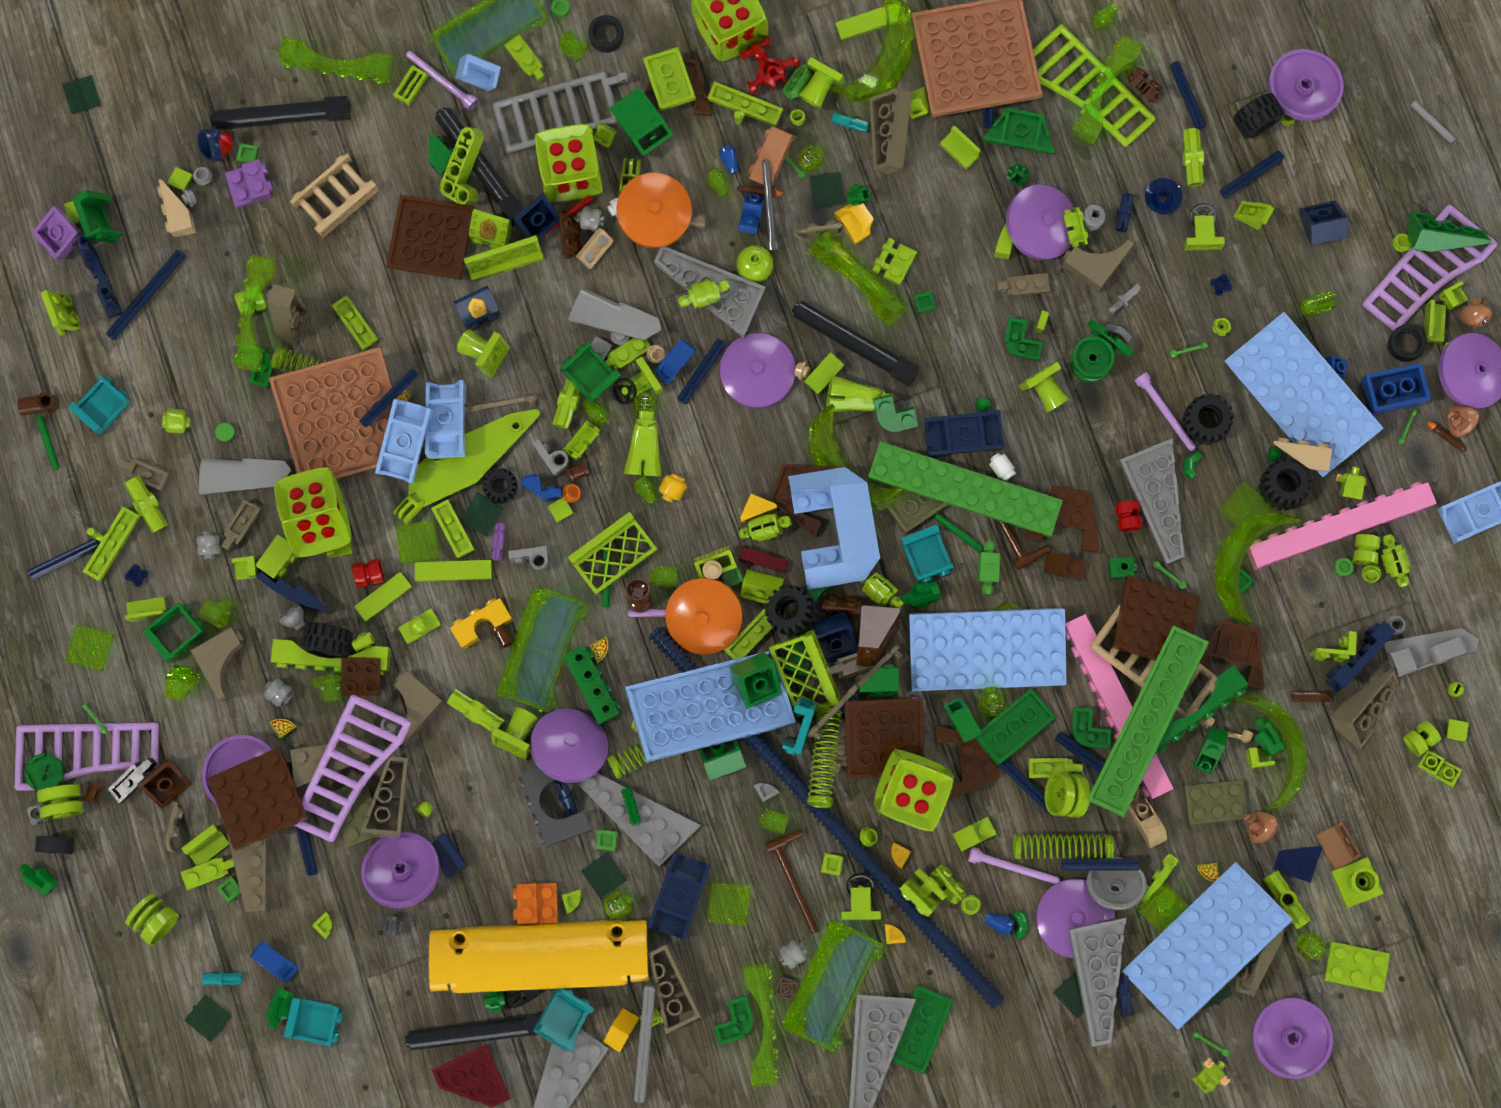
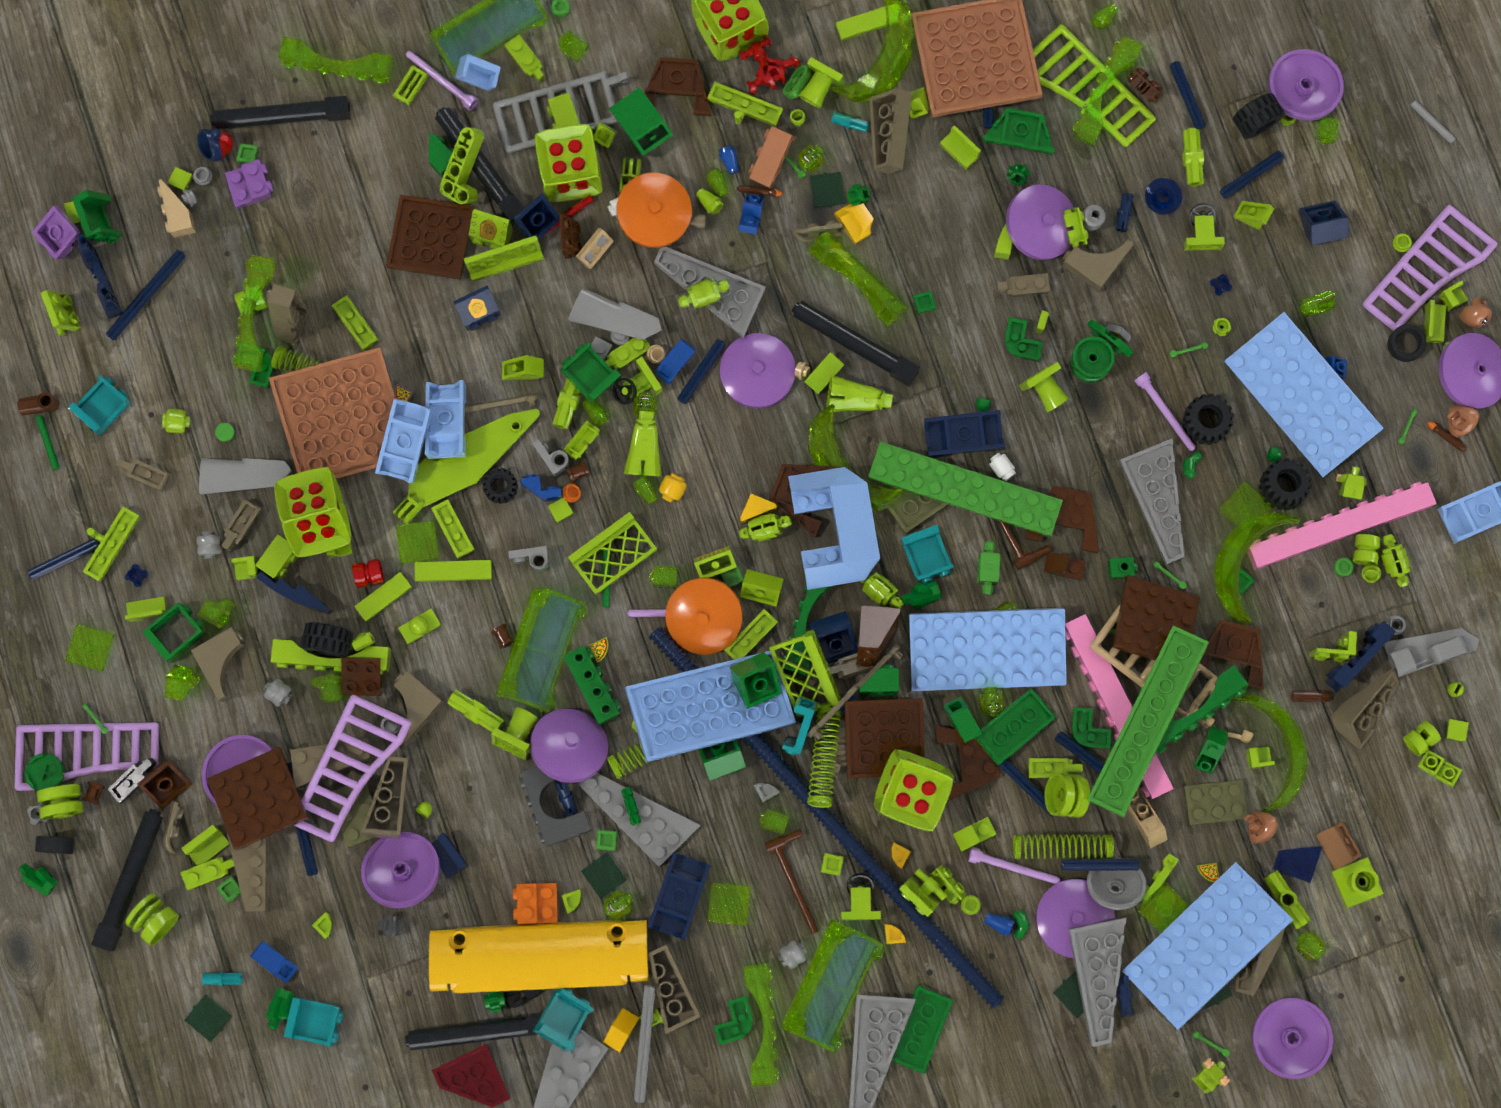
(81, 94): clear green piece -> none
(110, 929): none -> black brick
(145, 504): lime piece -> none
(282, 727): tile -> none
(293, 617): light grey brick -> none
(338, 214): tan fence -> none
(388, 398): dark blue axle -> none
(465, 629): yellow arch -> none
(481, 514): clear green piece -> none
(488, 353): lime plant -> none
(498, 541): medium lavender axle -> none
(523, 368): none -> lime slope
(562, 110): none -> lime piece
(590, 219): light grey piece -> none
(602, 20): black tyre -> none
(638, 595): reddish brown wheel -> none
(669, 79): lime plate -> none
(709, 201): none -> lime cone
(712, 569): tan plate -> none
(755, 263): lime cylinder -> none
(763, 560): dark red piece -> none
(772, 241): dark grey piece -> none
(778, 604): black tyre -> none
(786, 988): tile -> none
(850, 603): reddish brown hinge -> none
(868, 837): lime plate -> none
(892, 419): green plate -> none
(899, 265): lime plate -> none
(958, 532): green bar -> none
(1122, 300): light grey piece -> none
(1128, 516): red wheel -> none
(1268, 737): green rock -> none
(1312, 457): tan slope -> none
(1327, 130): none -> clear neon green bracket
(1356, 967): lime plate -> none
(1395, 389): blue brick -> none
(1434, 235): green wedge -> none

